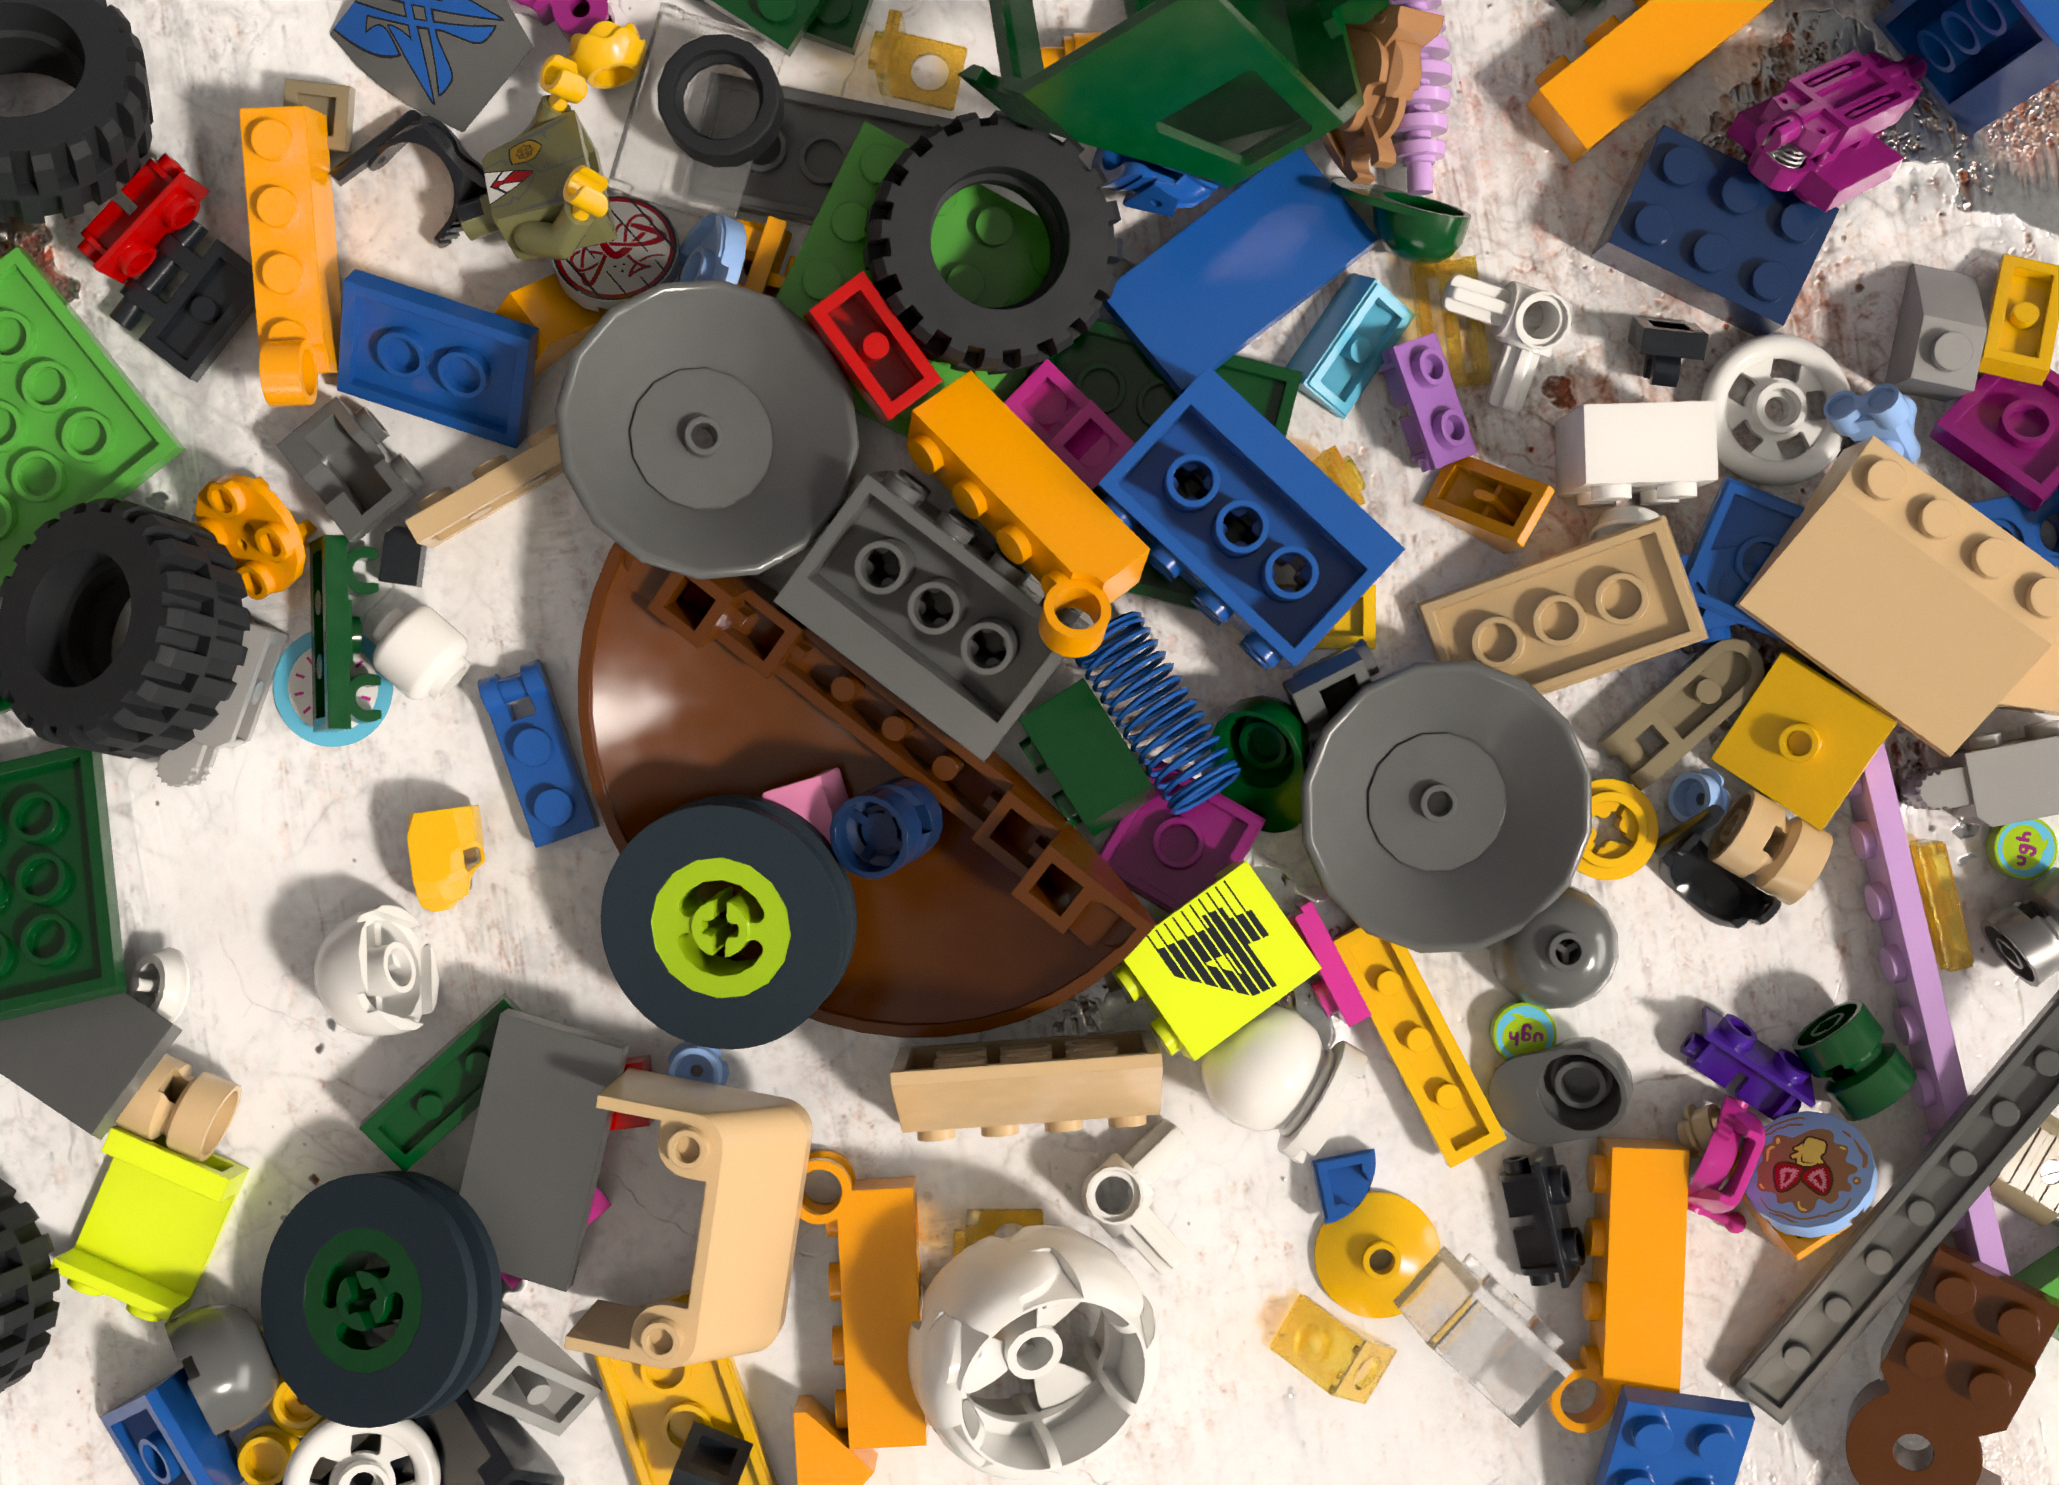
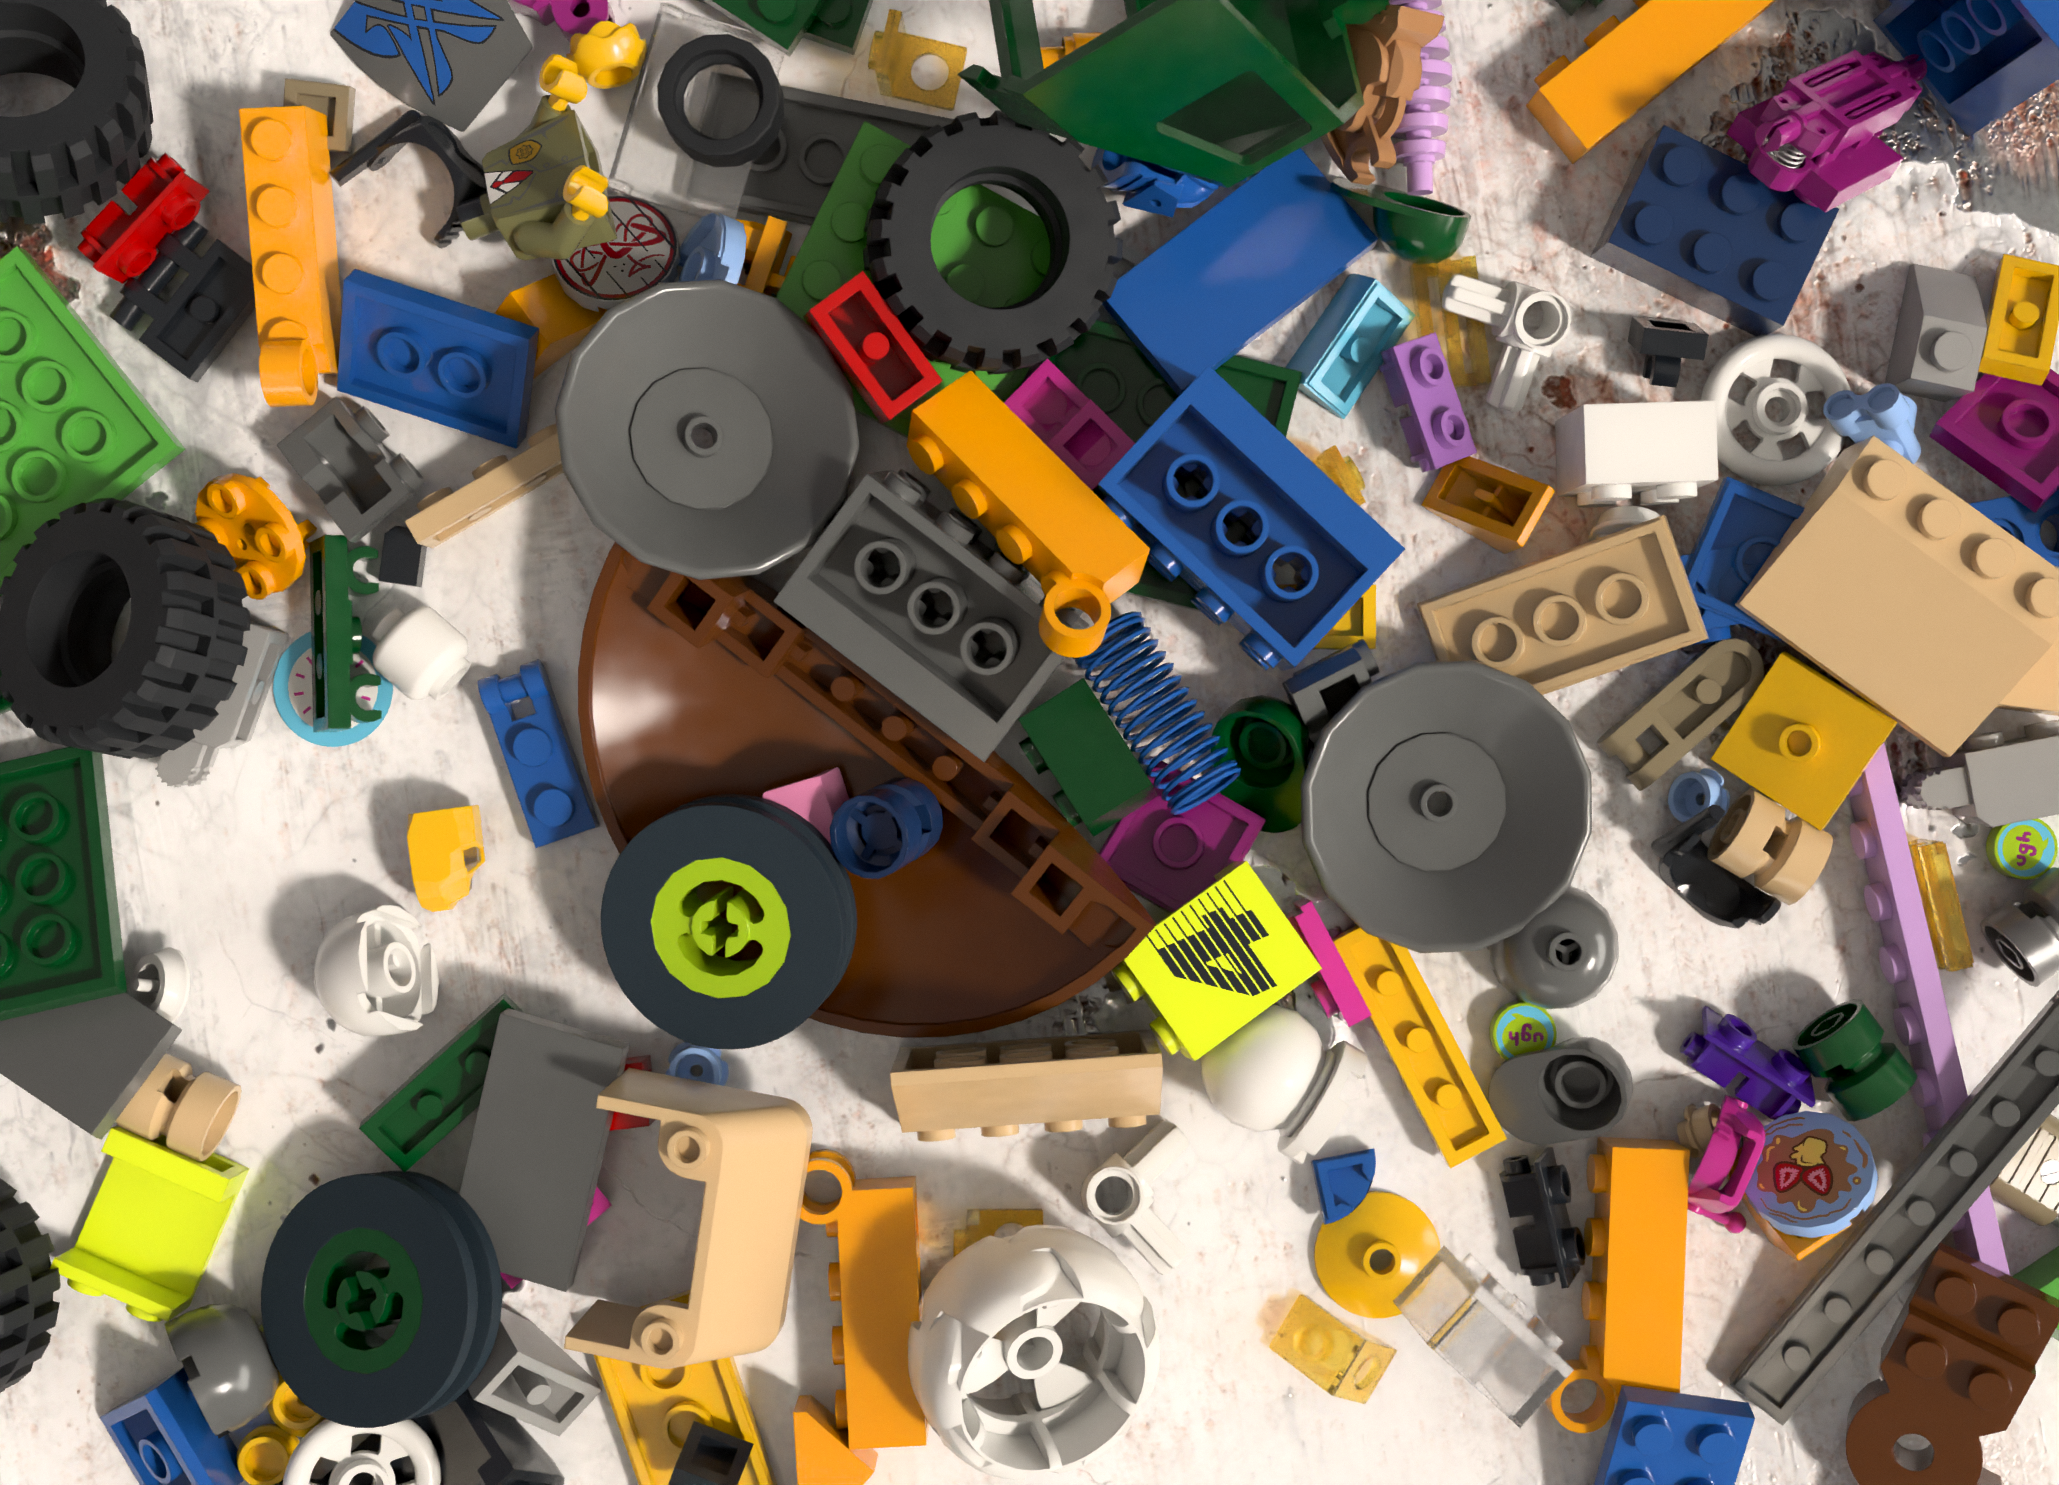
(1634, 820): yellow gear -> none

